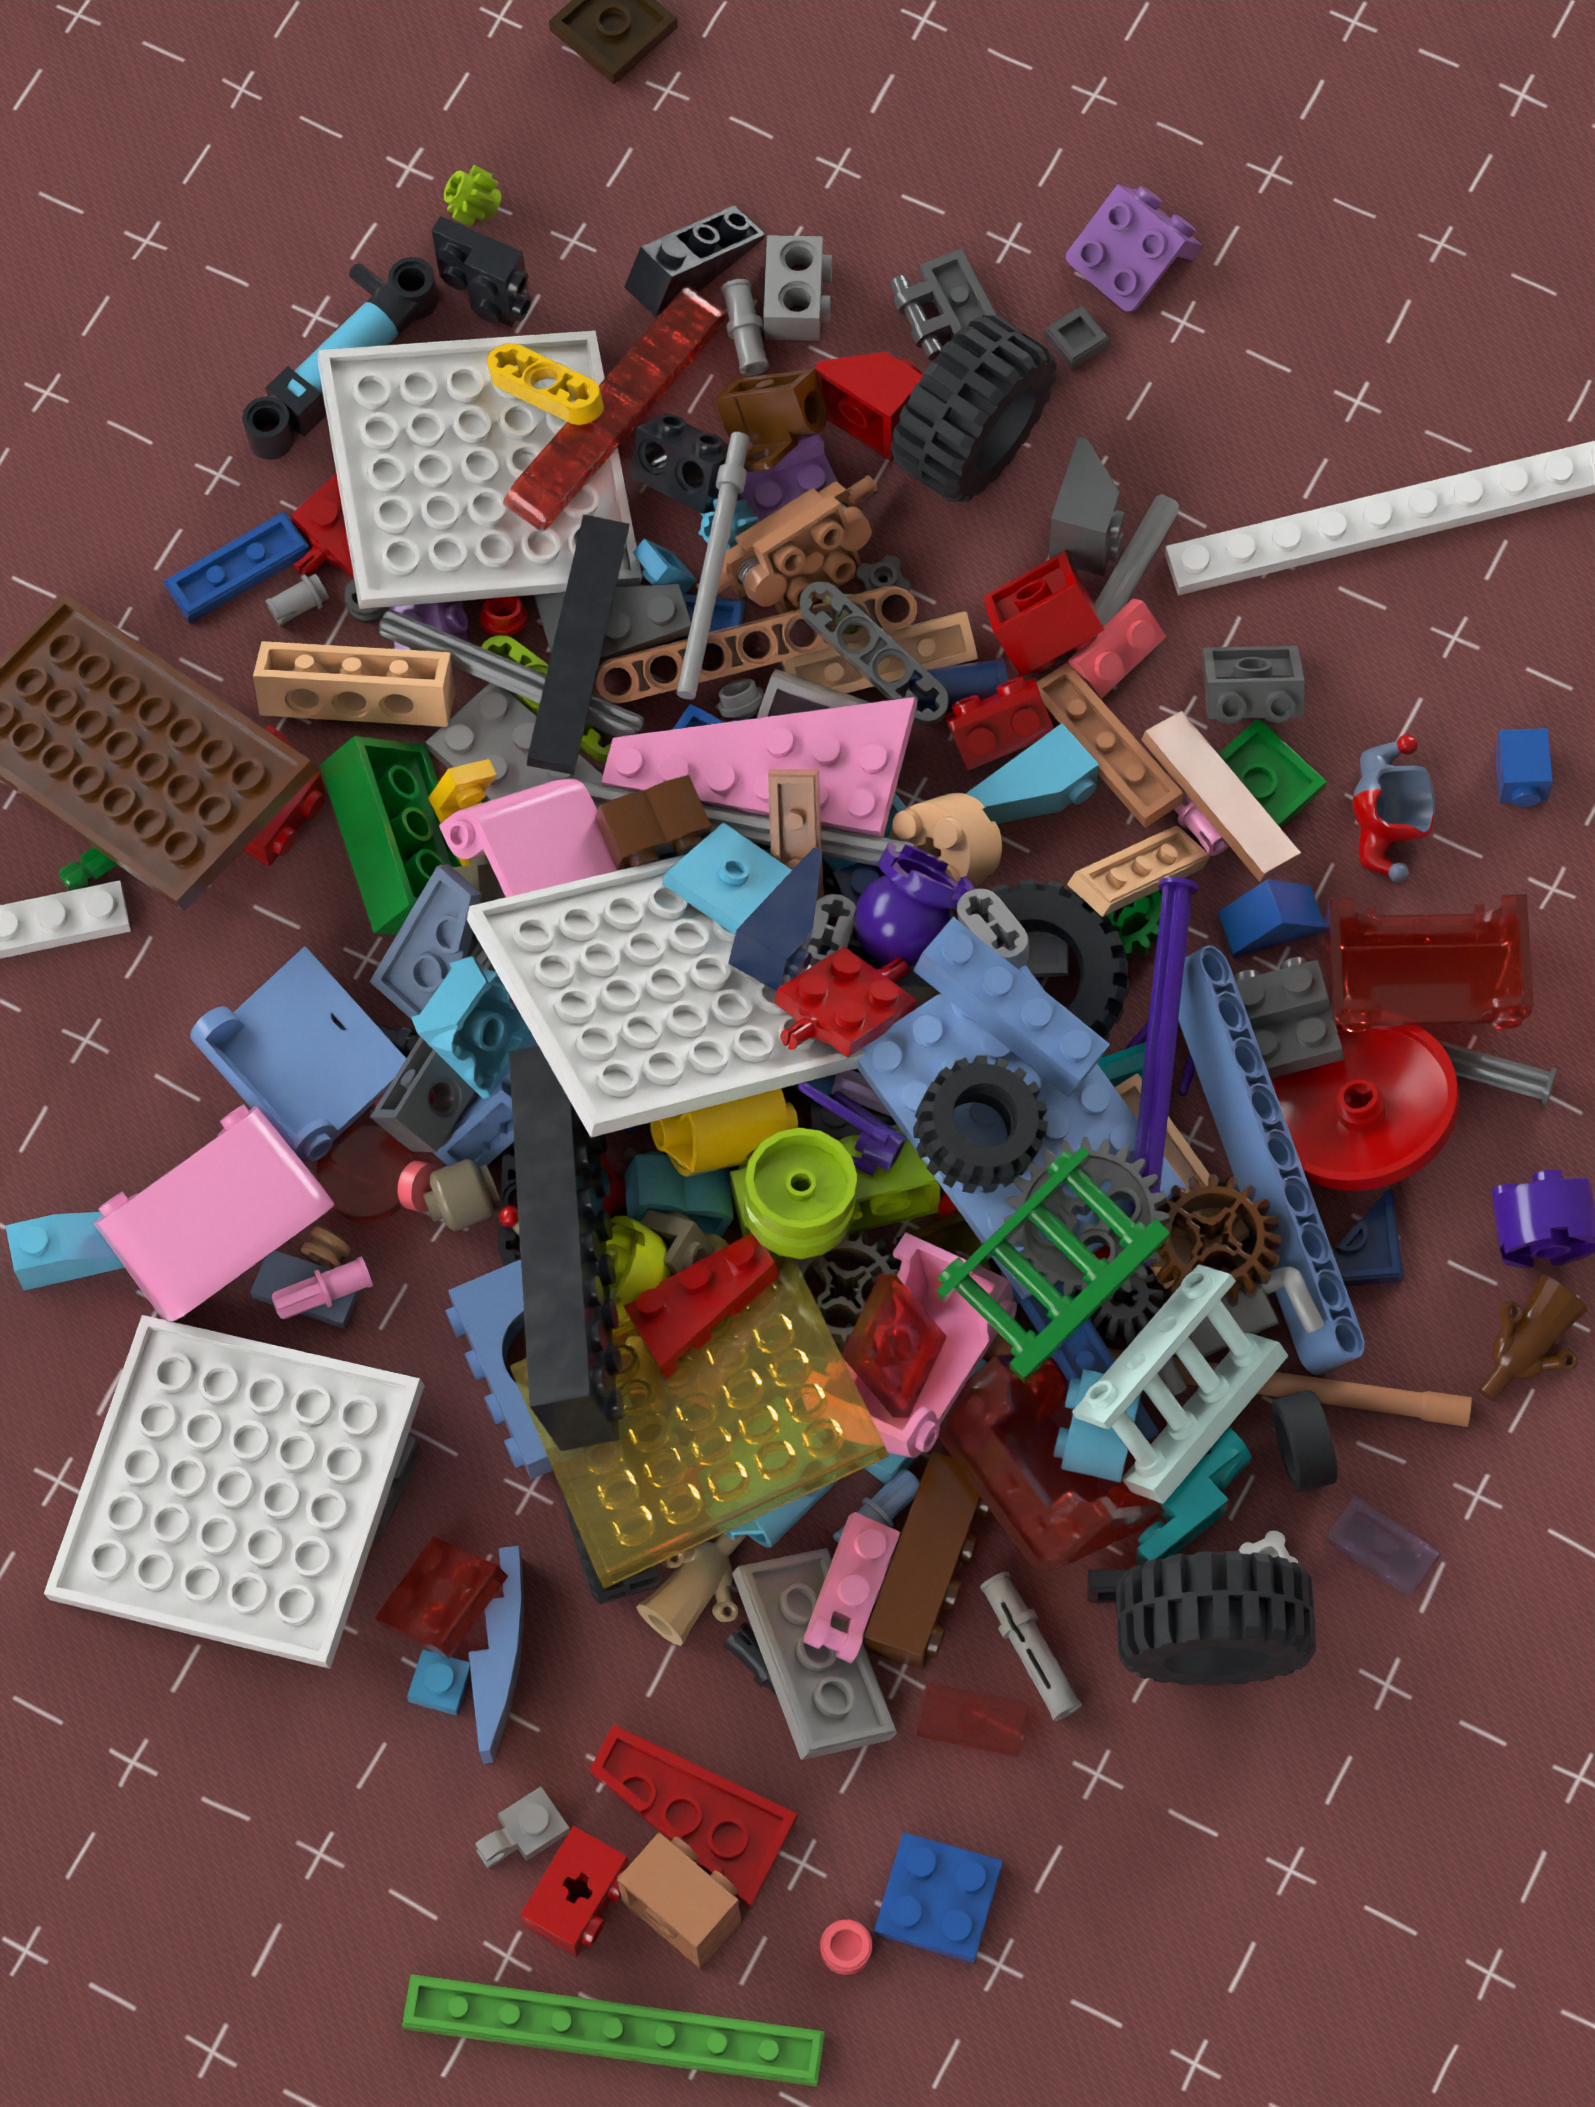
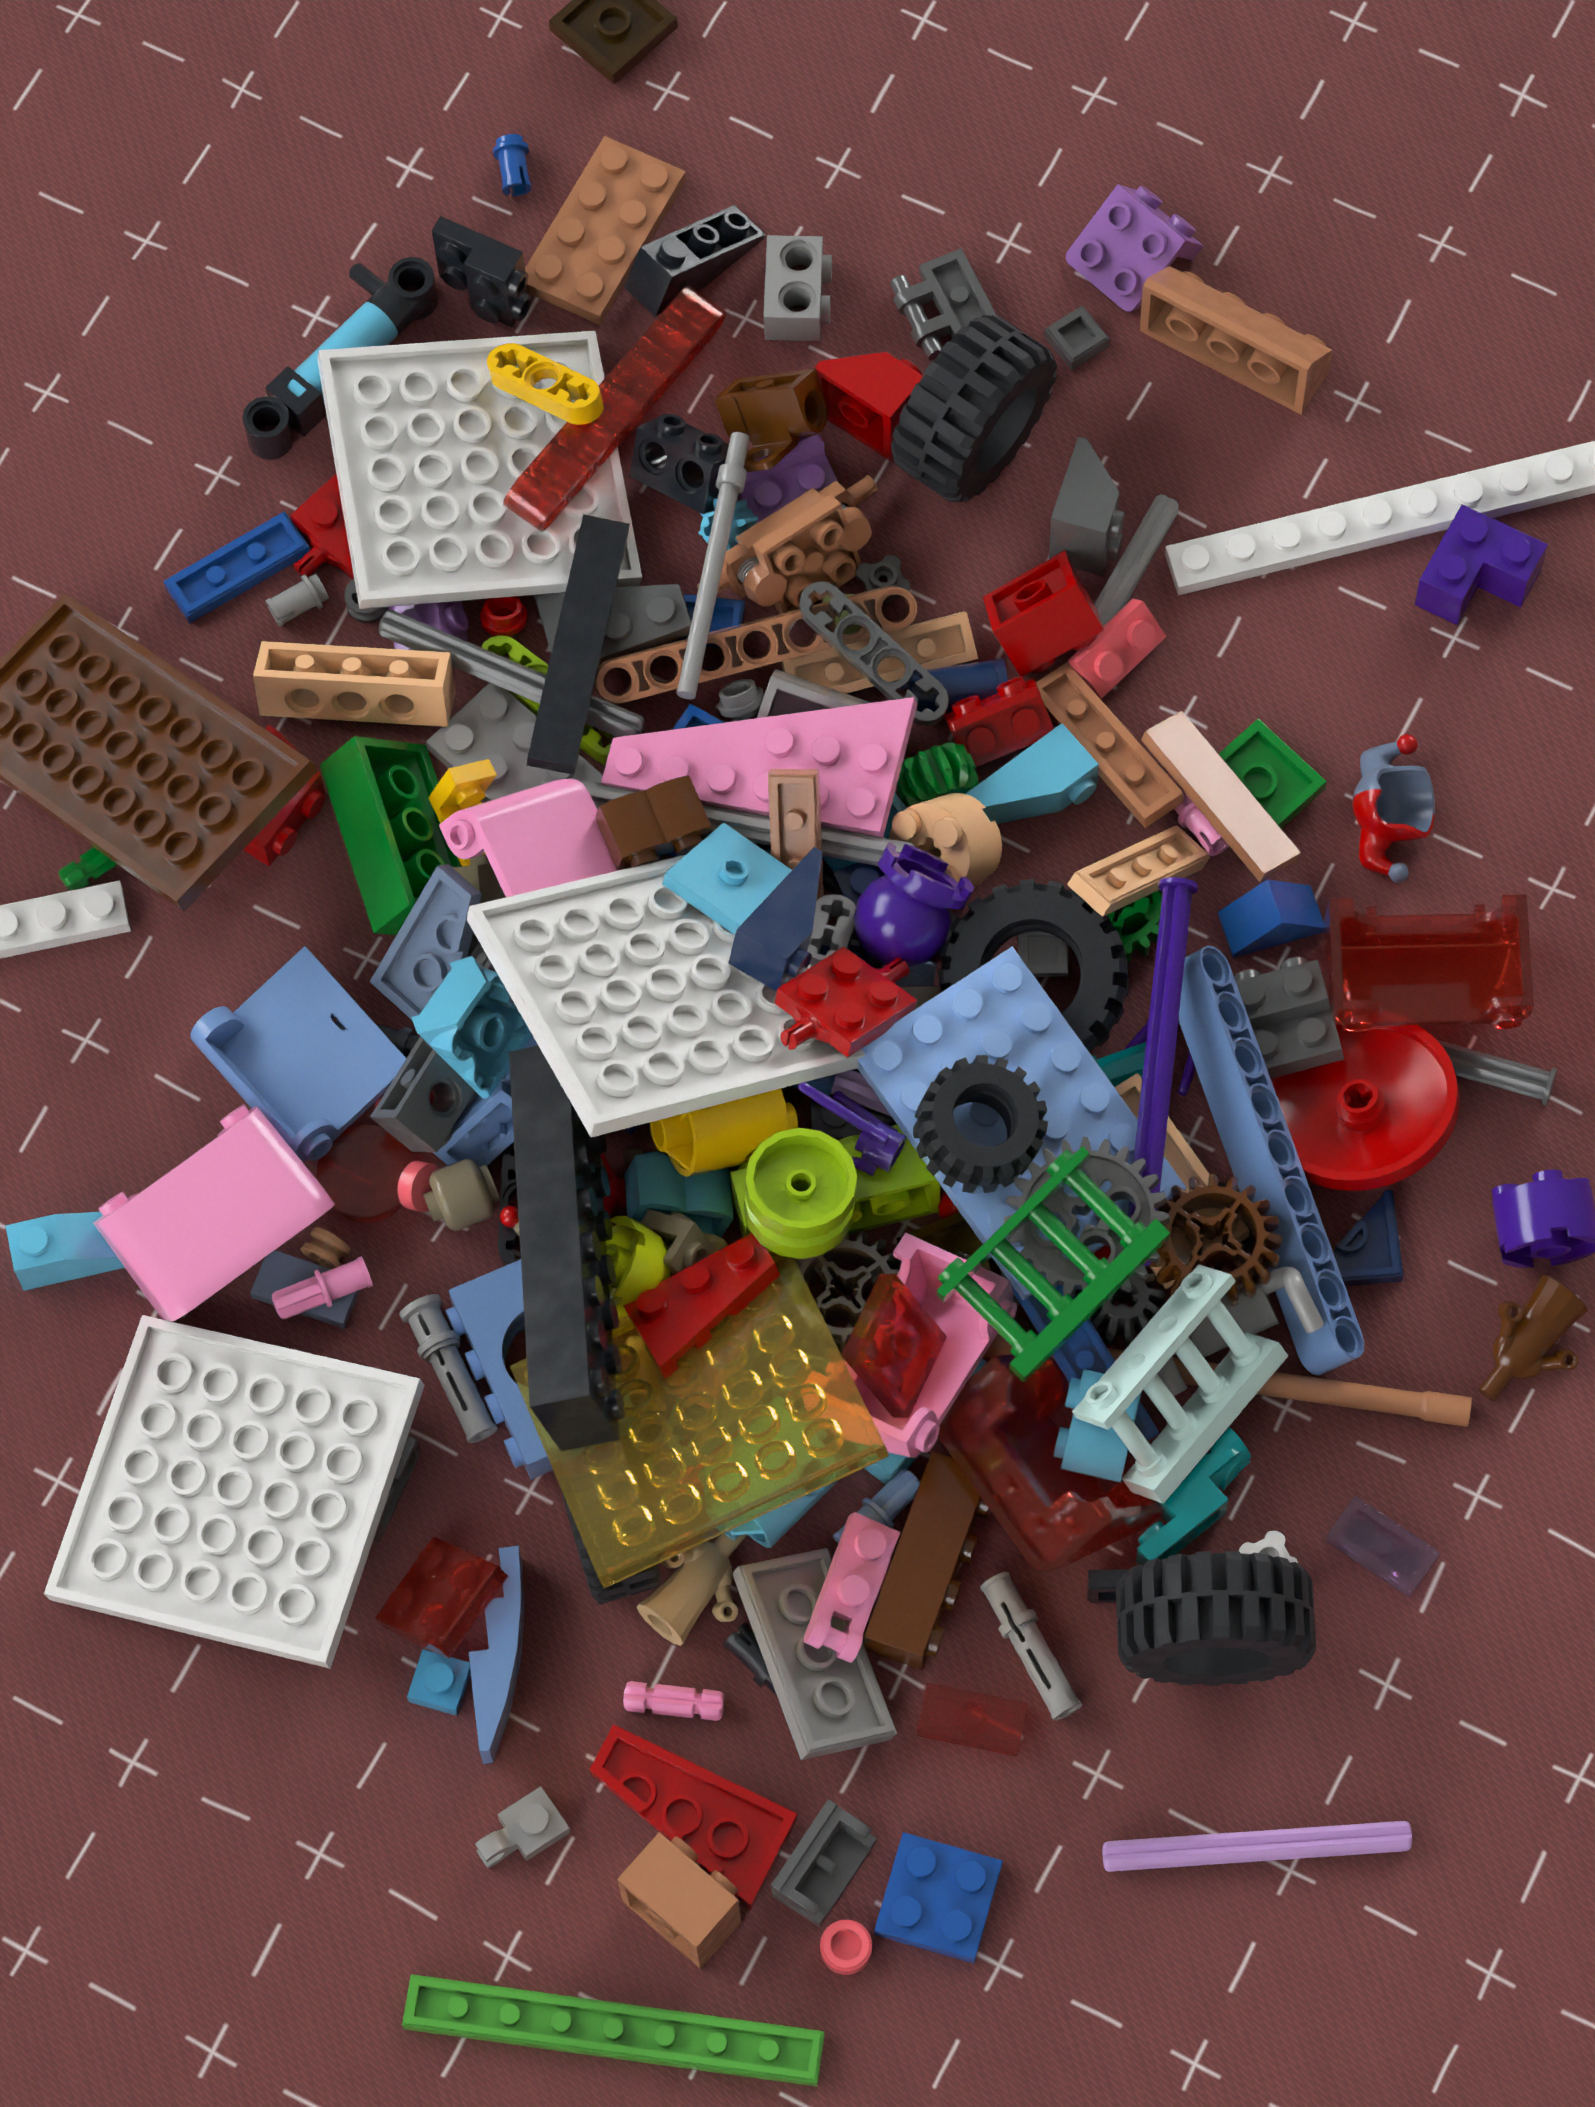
(440, 1348): none -> light grey pin
(472, 196): lime gear -> none
(512, 153): none -> blue pin
(550, 1907): red brick -> none
(601, 229): none -> nougat plate
(663, 566): dark azure plate -> none
(673, 1700): none -> bright pink axle
(745, 327): light grey pin -> none
(823, 1863): none -> dark grey hinge
(936, 773): none -> green gear
(1001, 924): light grey beam -> none
(1011, 1007): medium blue brick -> none
(1233, 338): none -> nougat slope
(1253, 683): dark grey plate -> none
(1257, 1846): none -> lavender axle
(1304, 1441): black tyre -> none
(1482, 556): none -> dark purple brick
(1523, 766): blue brick -> none

